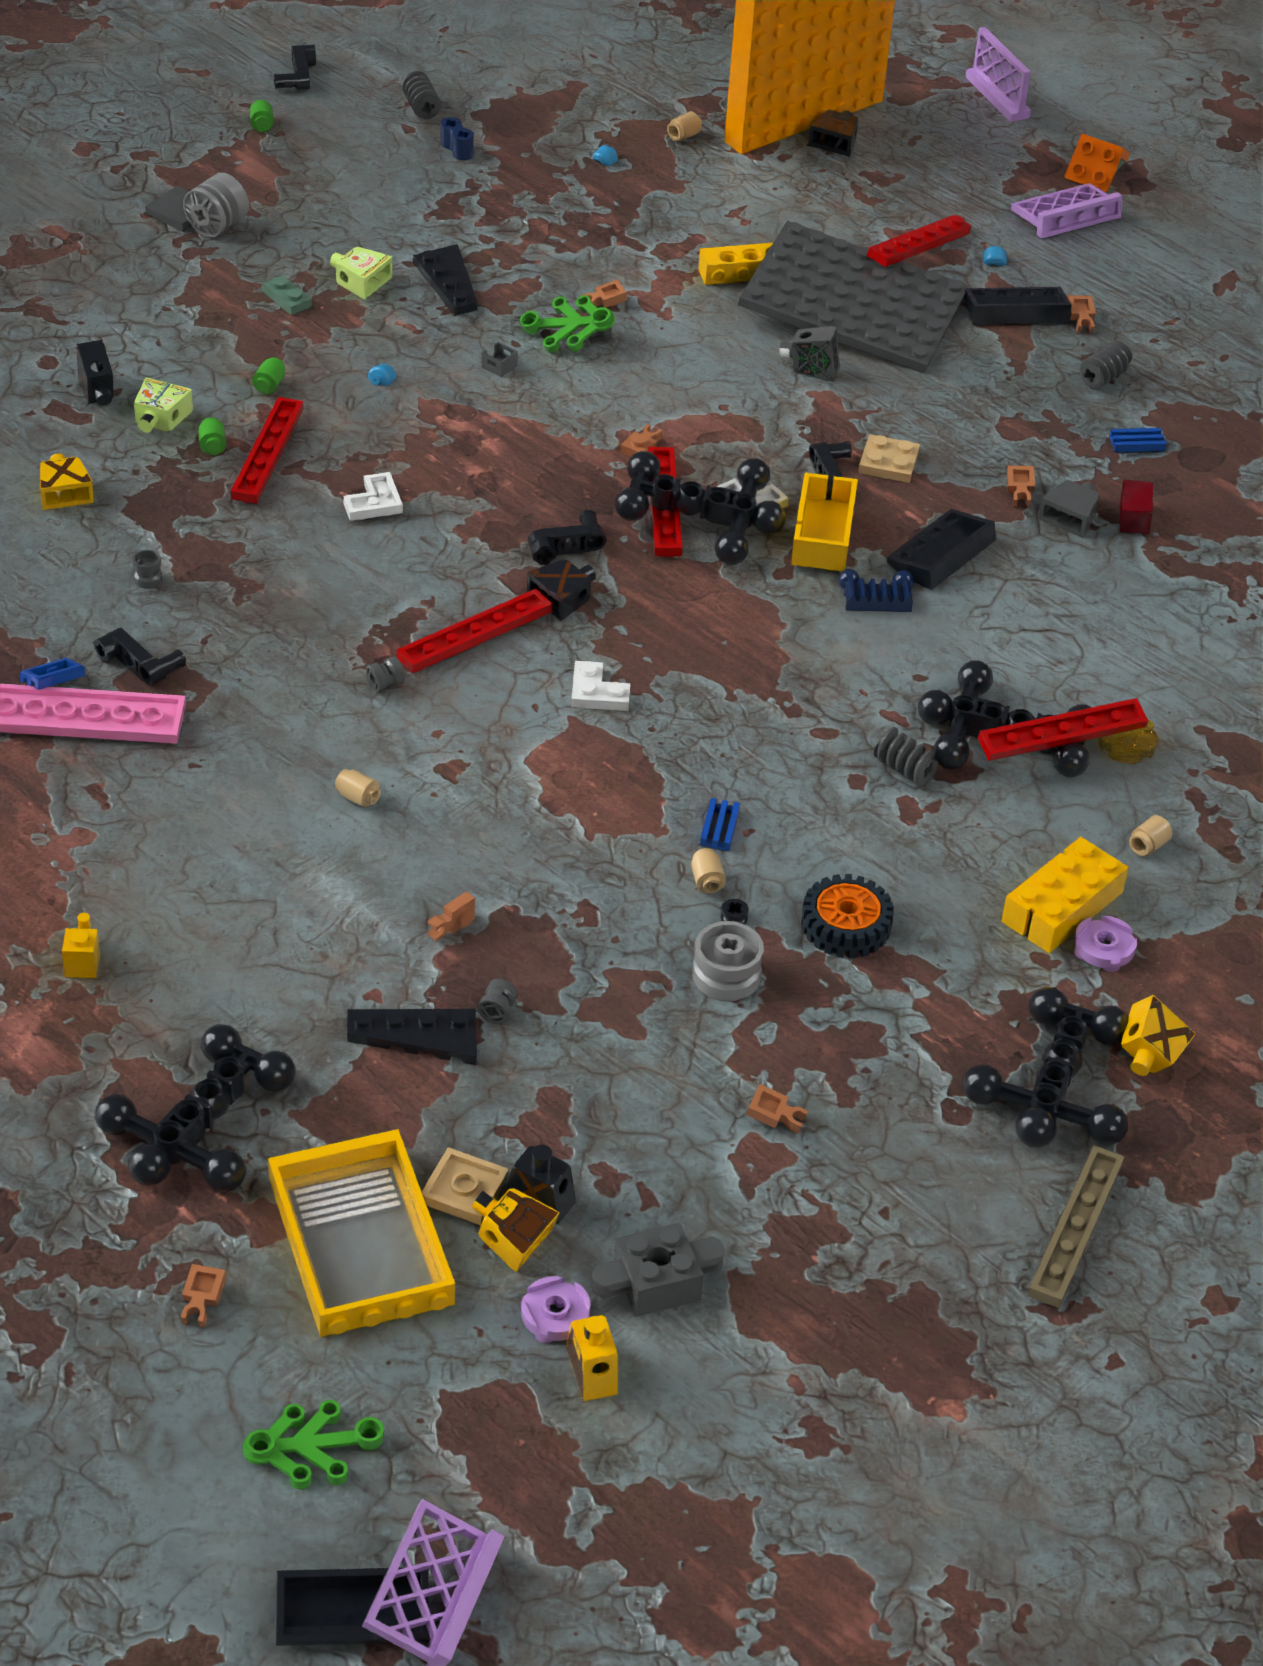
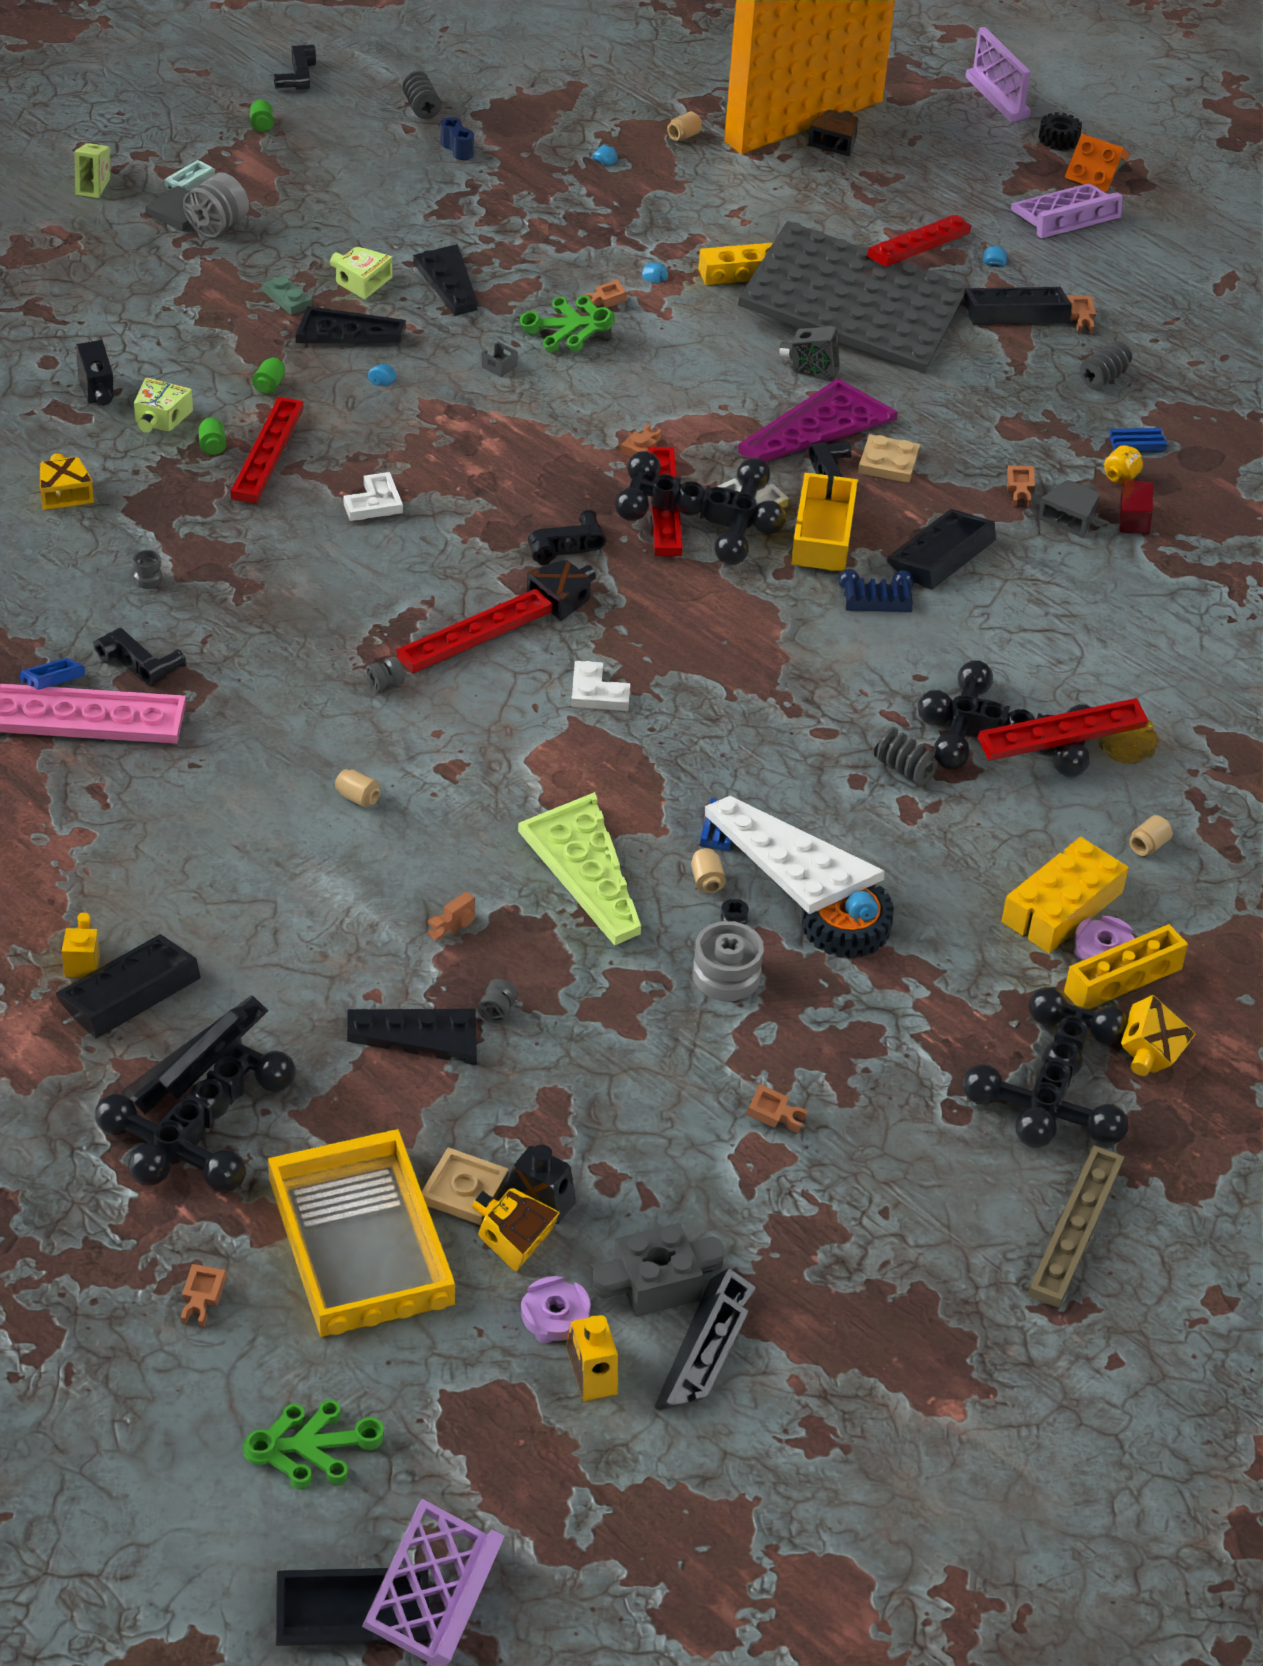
(92, 164): none -> yellowish green torso
(129, 985): none -> black slope
(190, 176): none -> light aqua tile
(194, 1058): none -> black wedge
(337, 326): none -> black wing
(584, 860): none -> yellowish green wing
(655, 272): none -> dark azure piece
(707, 1340): none -> black wedge
(798, 862): none -> white wing
(821, 418): none -> magenta wing
(861, 906): none -> dark azure piece
(1060, 131): none -> black tyre
(1123, 464): none -> yellow head
(1125, 967): none -> yellow brick

